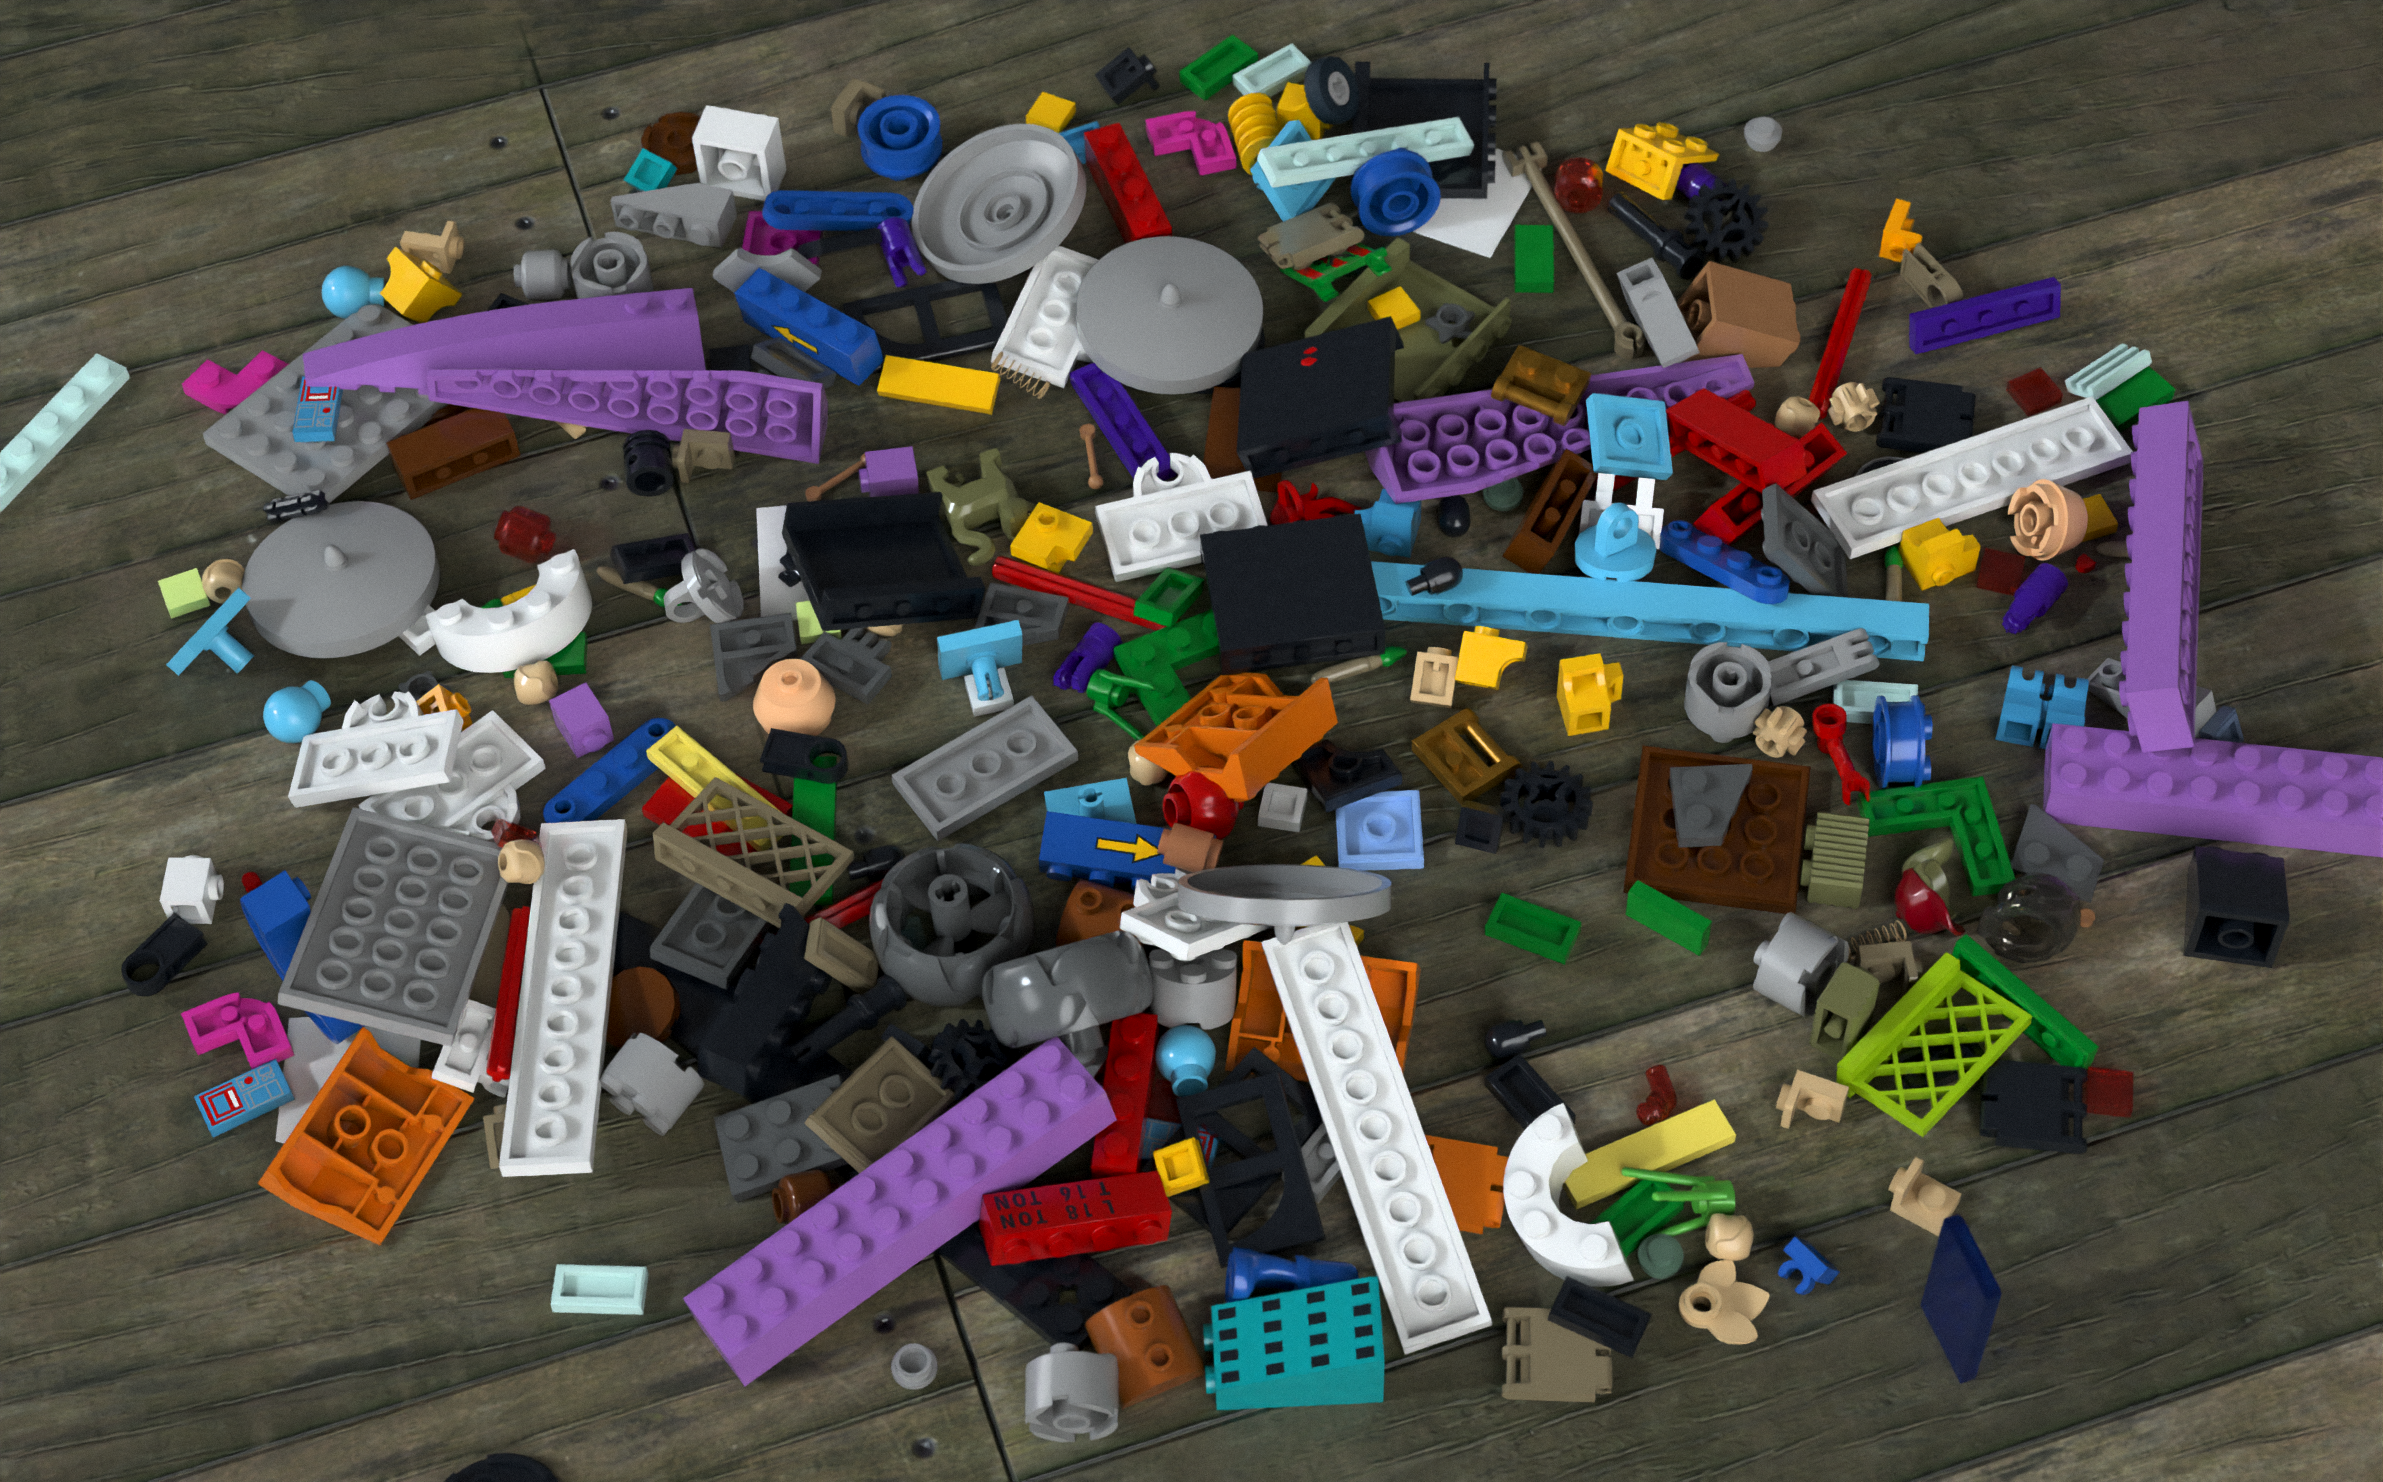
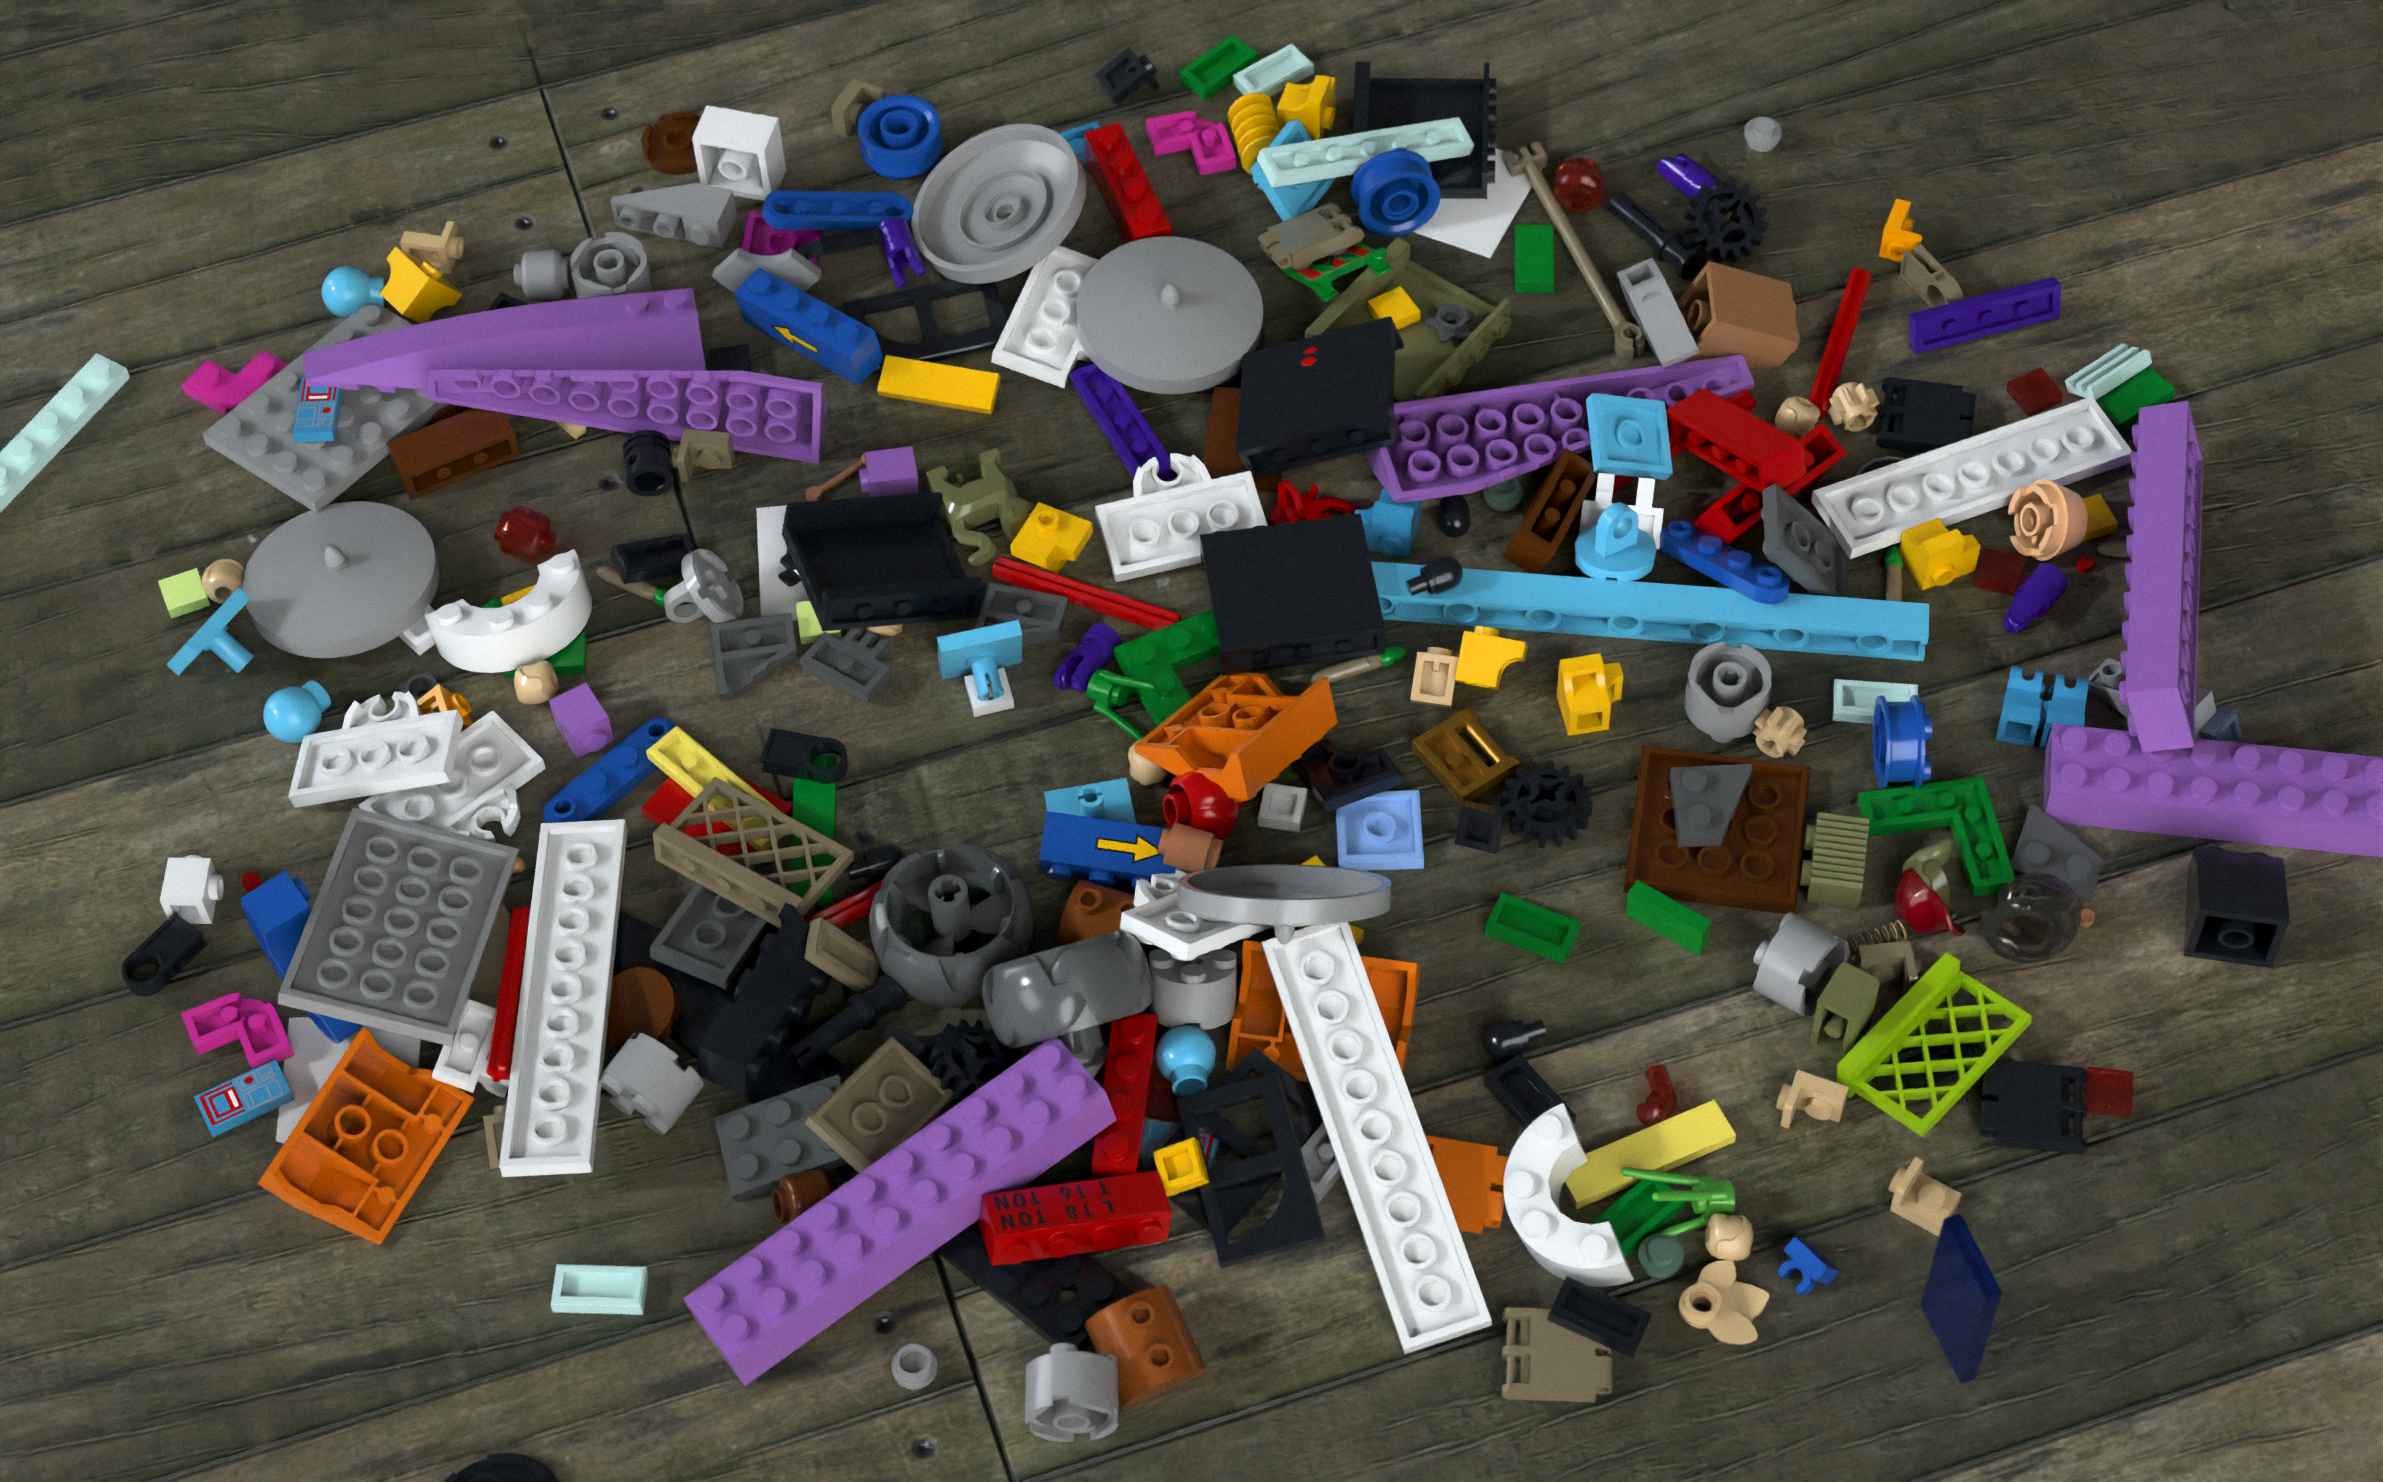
(295, 506): black axle -> none
(506, 831): clear red tile -> none
(521, 862): tan piece -> none
(650, 172): teal tile -> none
(791, 362): dark grey tile -> none
(794, 698): light nougat cone -> none
(984, 768): light grey plate -> none
(995, 363): tan piece -> none
(1051, 112): yellow tile -> none
(1088, 433): medium nougat hinge -> none
(1168, 597): green tile -> none
(1256, 1270): blue piece -> none
(1298, 1348): teal slope -> none
(1331, 90): black bush -> none
(1542, 384): pearl gold plate -> none
(1655, 156): yellow bracket -> none
(1821, 665): light grey hinge -> none
(1829, 726): red brick -> none
(2048, 1027): green tile -> none

